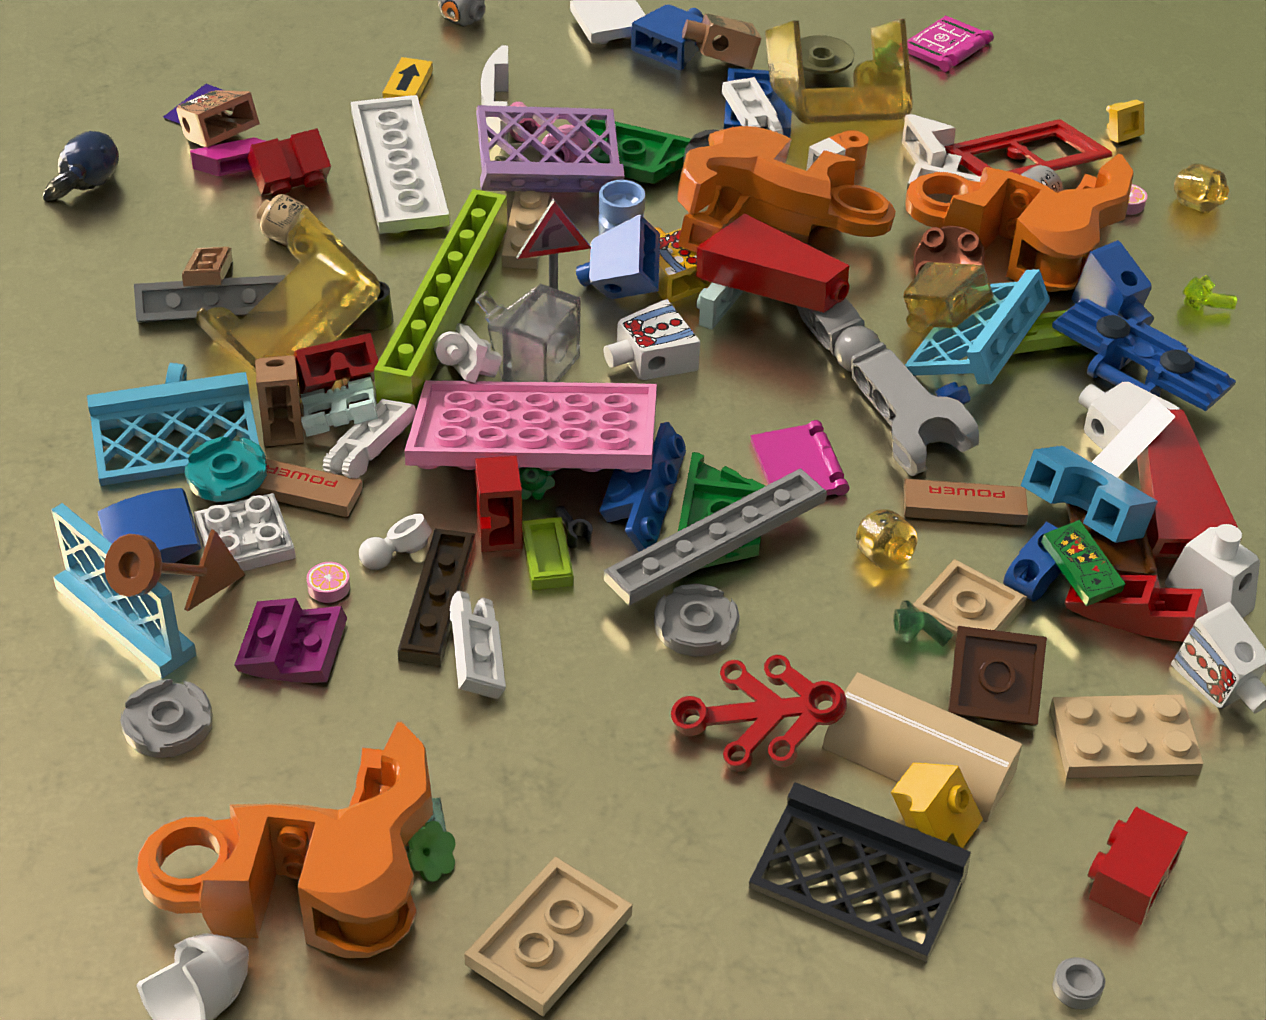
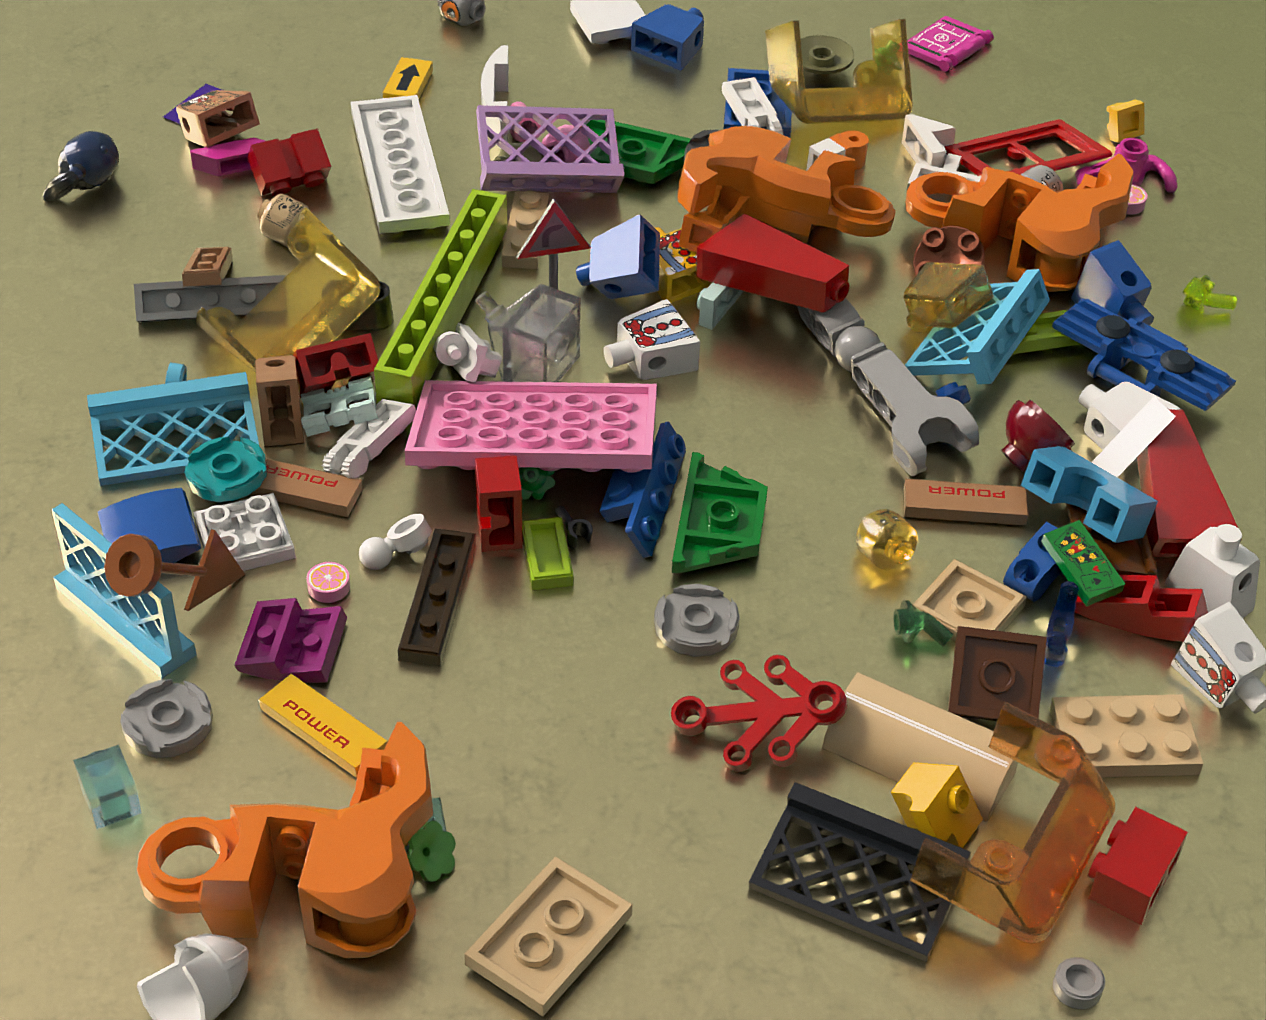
(107, 786): none -> clear light blue brick
(320, 723): none -> yellow tile
(477, 646): white hinge -> none
(619, 202): light blue wheel -> none
(714, 536): light grey tile -> none
(735, 45): medium nougat torso -> none
(804, 448): dark pink piece -> none
(1028, 886): none -> clear orange windscreen
(1030, 429): none -> dark red piece
(1062, 616): none -> clear blue cap
(1138, 157): none -> dark pink piece
(1201, 187): clear yellow head -> none

